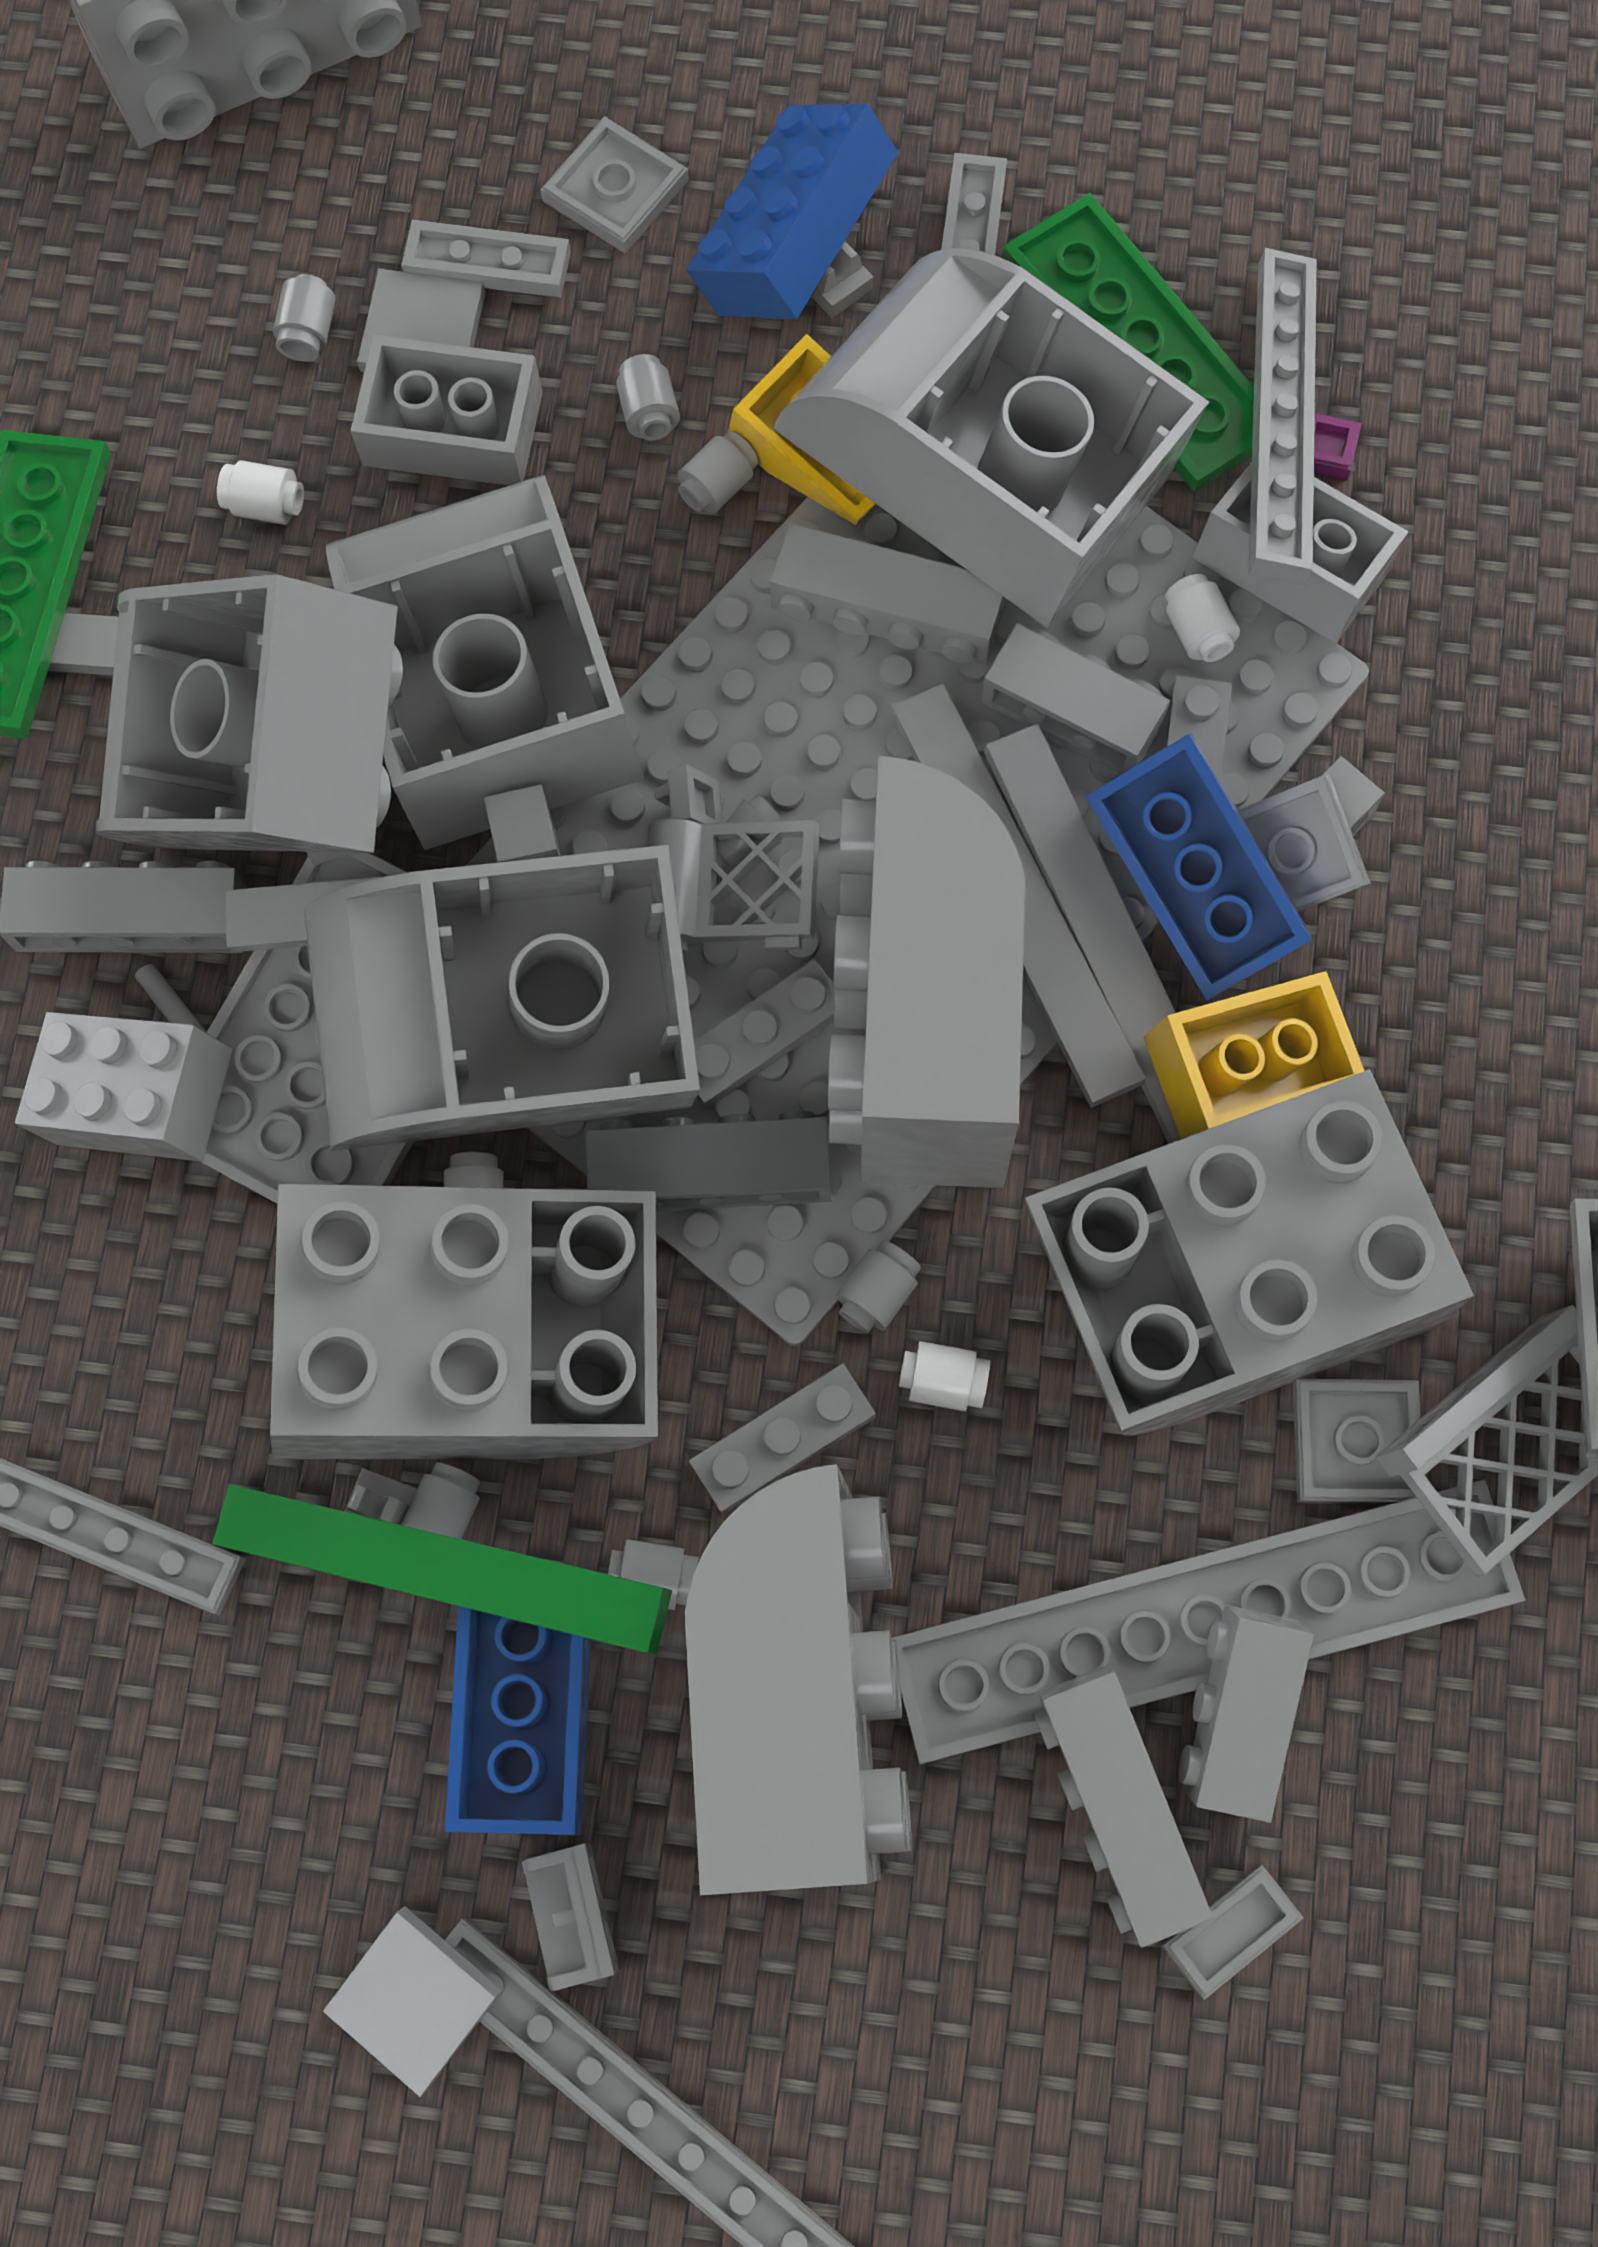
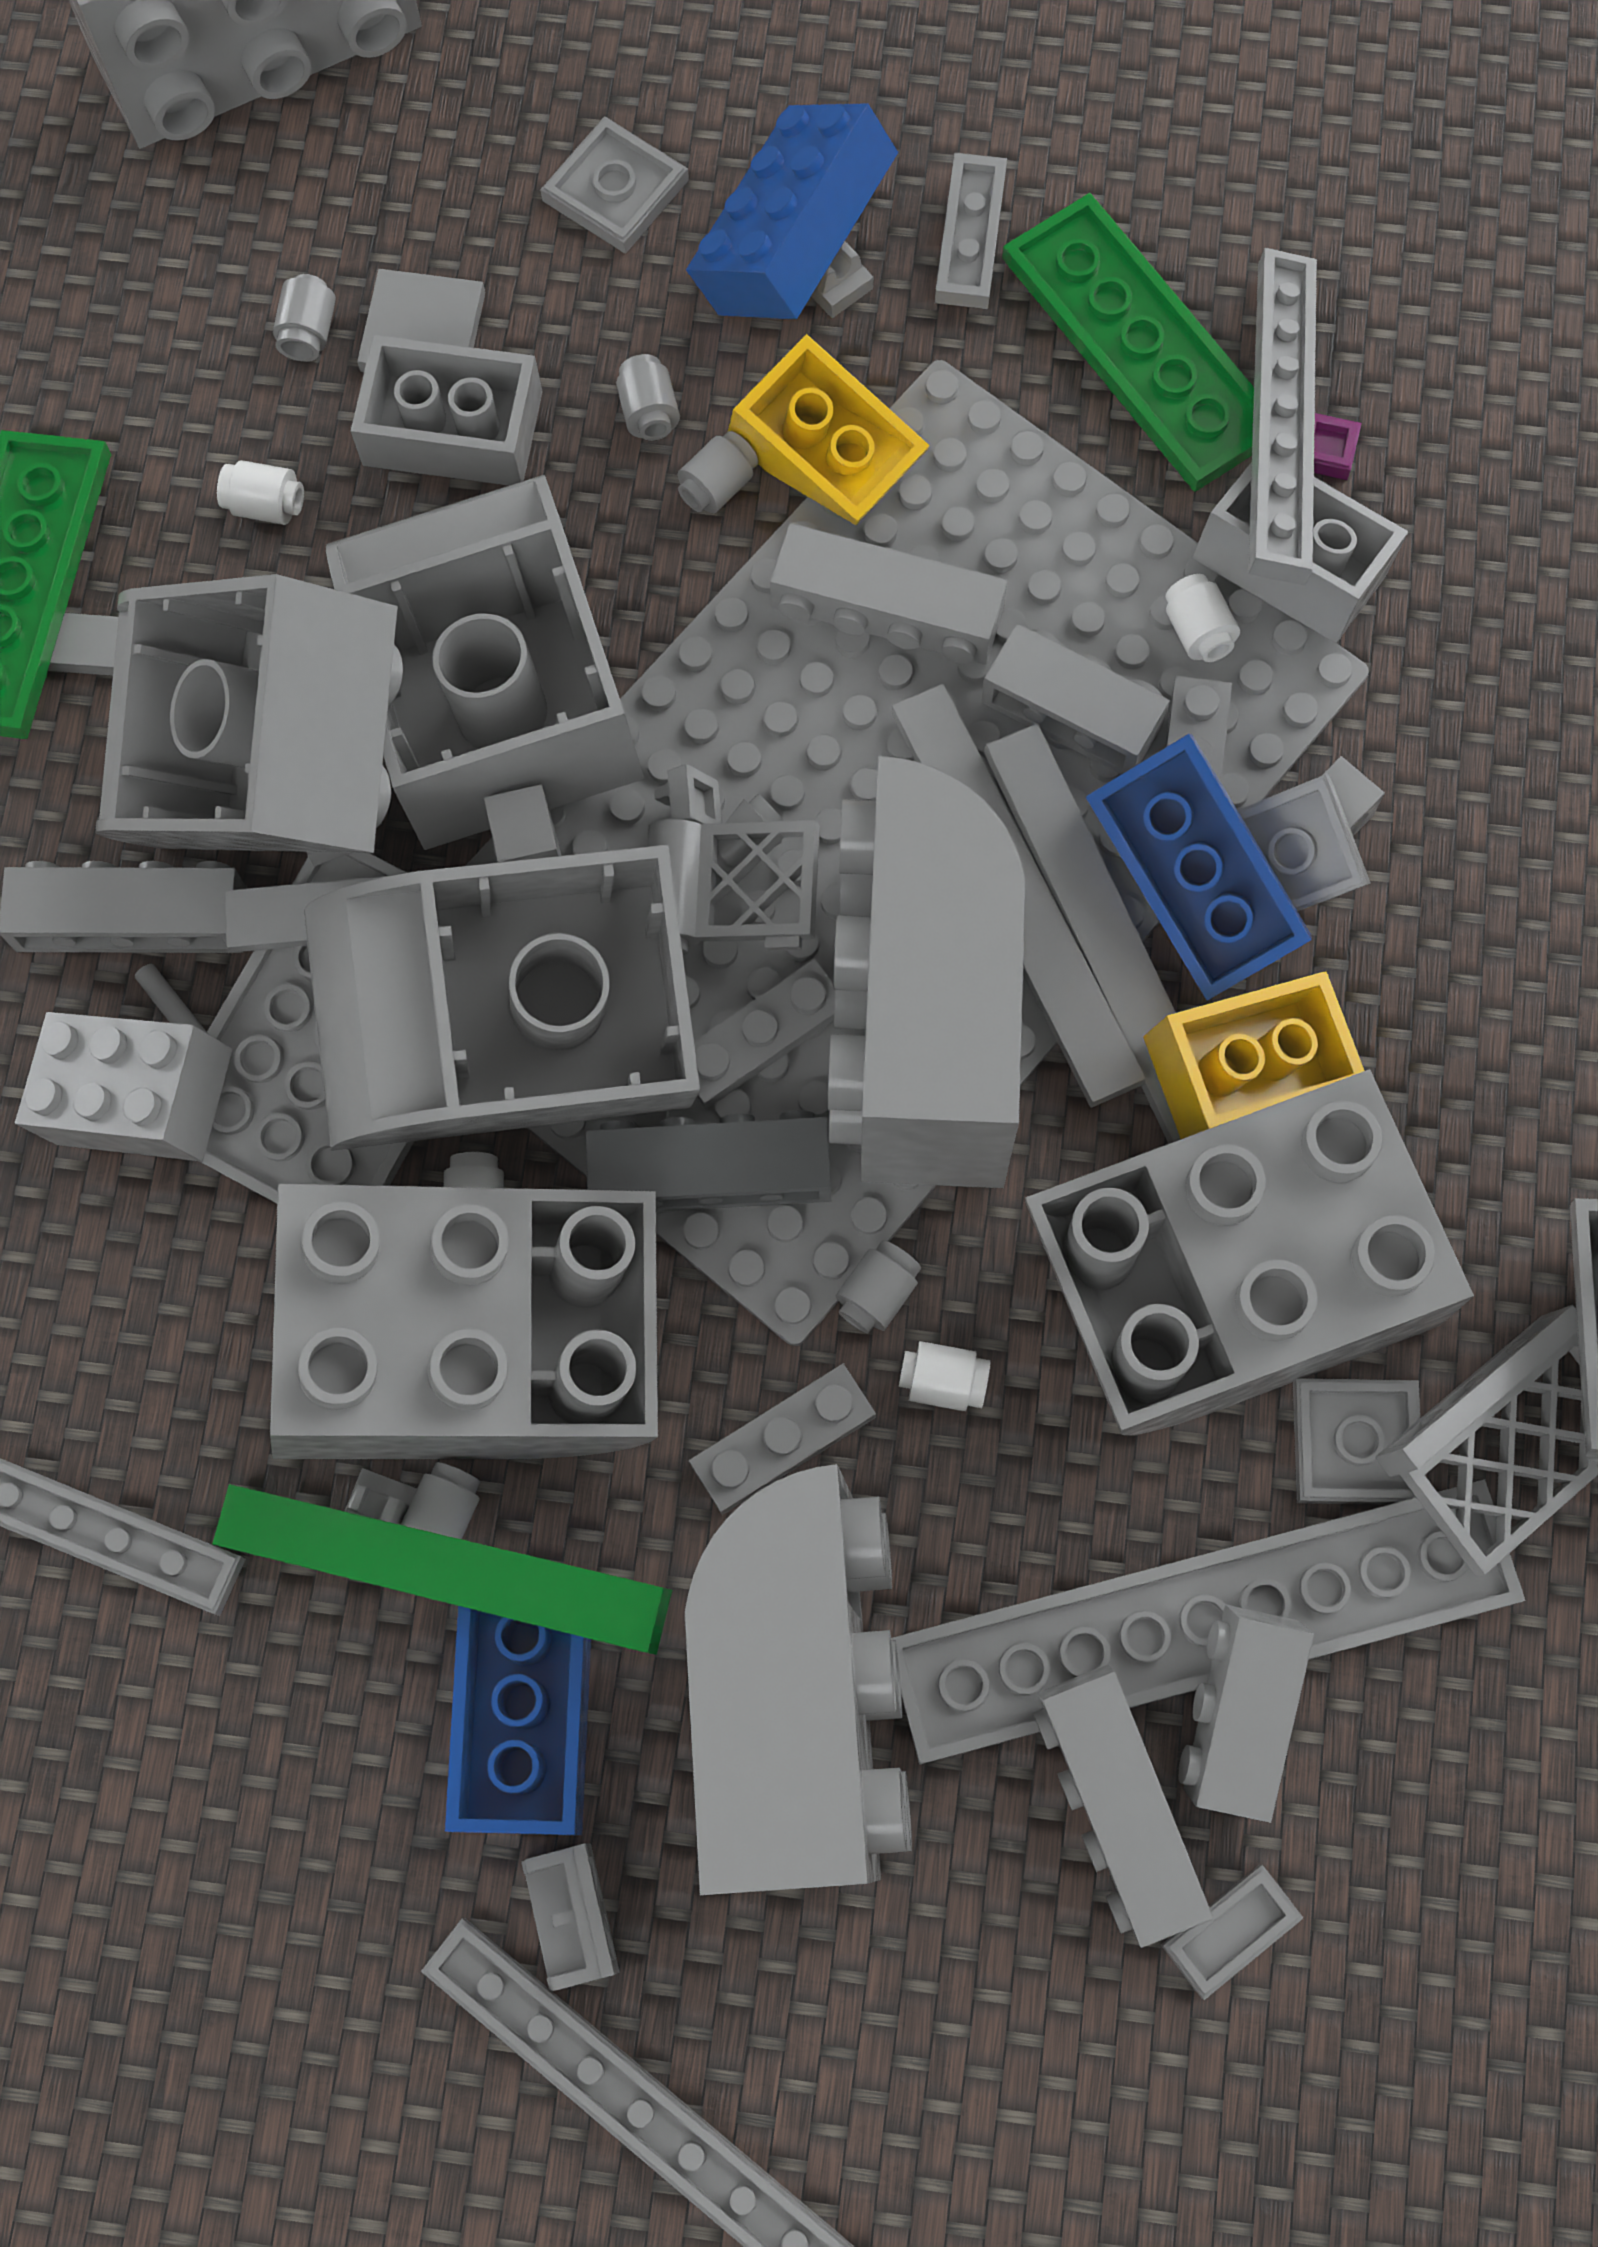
(412, 2001): light grey tile -> none
(491, 256): light grey plate -> none
(657, 1566): light grey brick -> none
(996, 424): light grey brick -> none

